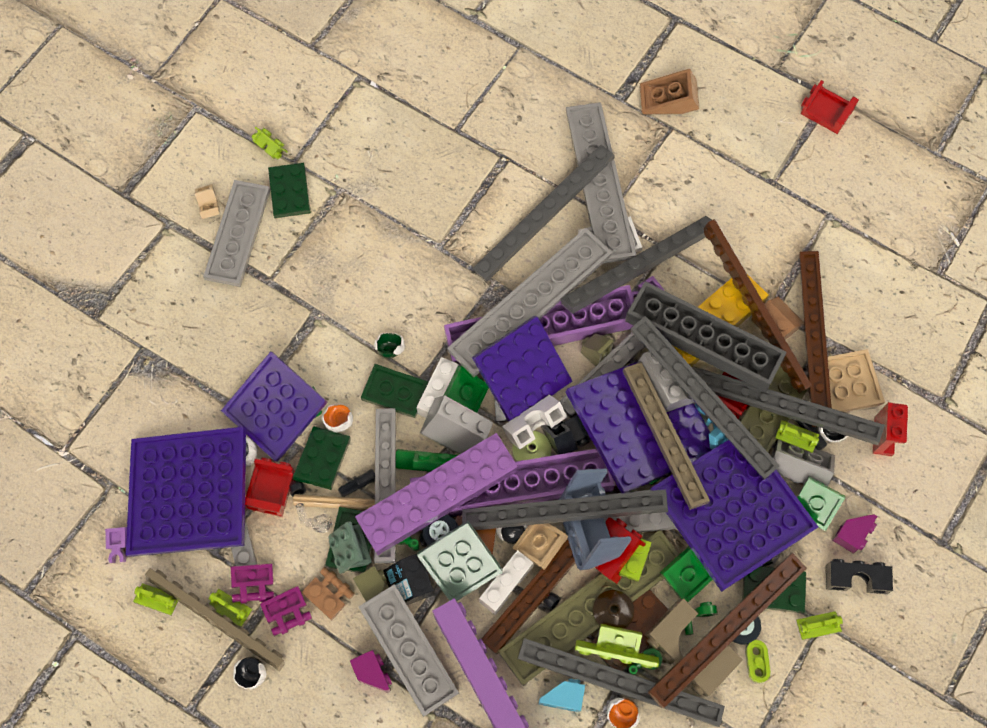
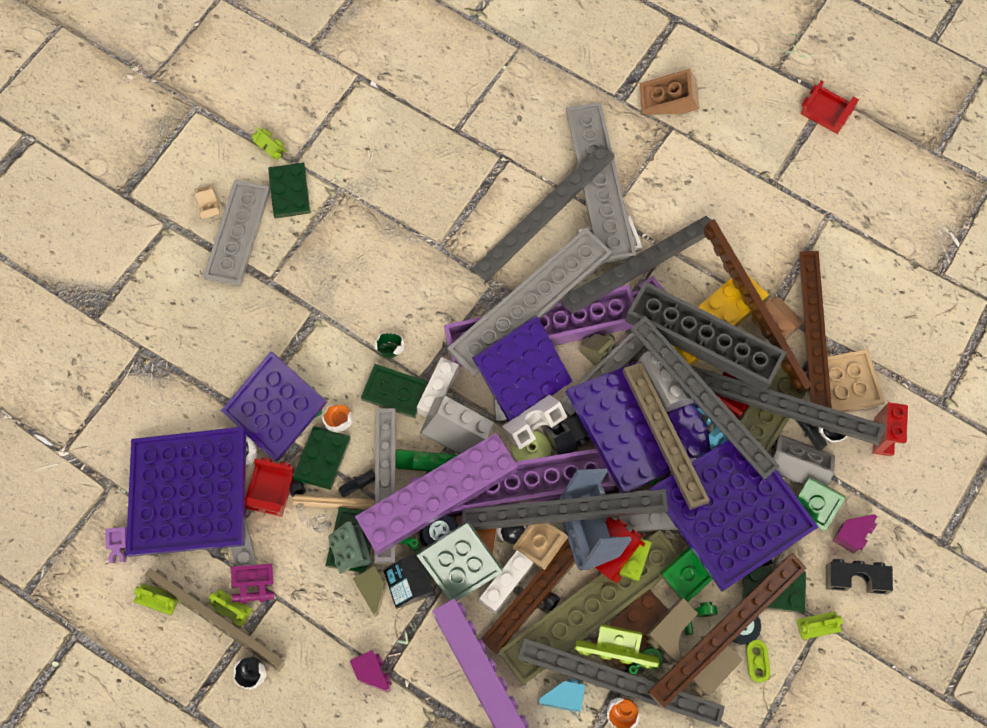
(283, 605): magenta plate -> none
(323, 598): medium nougat plate -> none
(408, 650): light grey plate -> none
(466, 389): green plate -> none
(603, 614): dark brown dish -> none
(797, 436): lime hinge -> none

